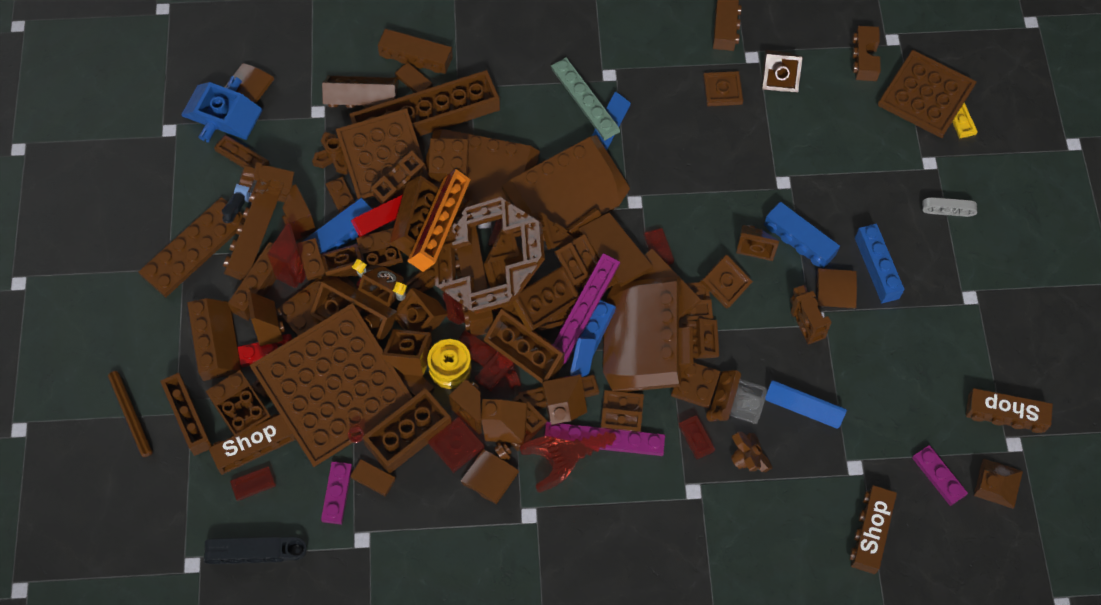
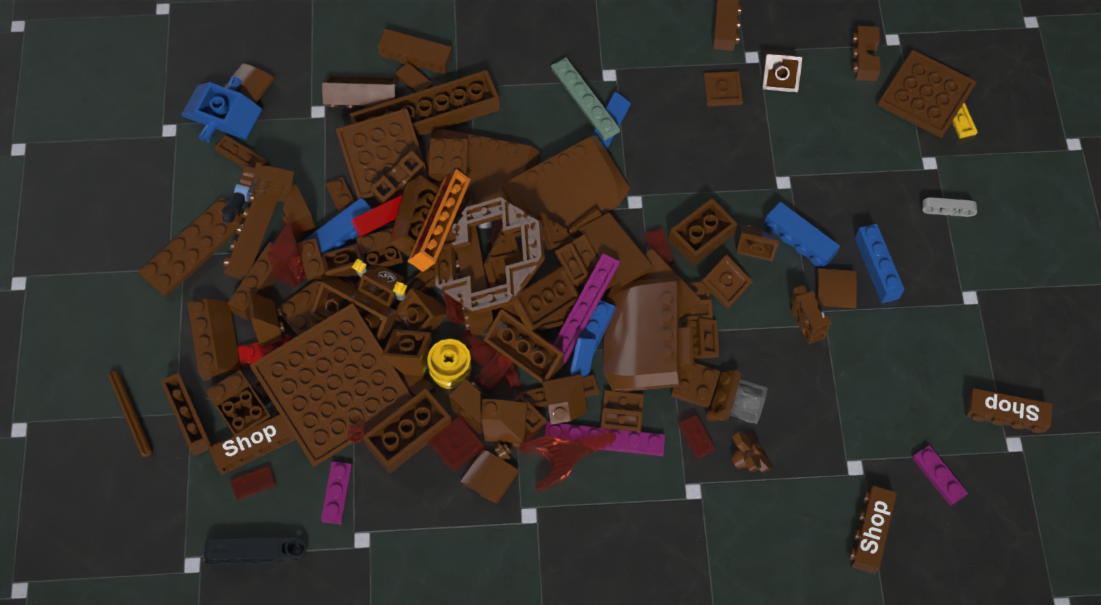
(331, 154): reddish brown plant -> none
(373, 477): reddish brown tile -> none
(702, 232): none -> reddish brown brick
(805, 404): blue slope -> none
(998, 483): reddish brown slope -> none

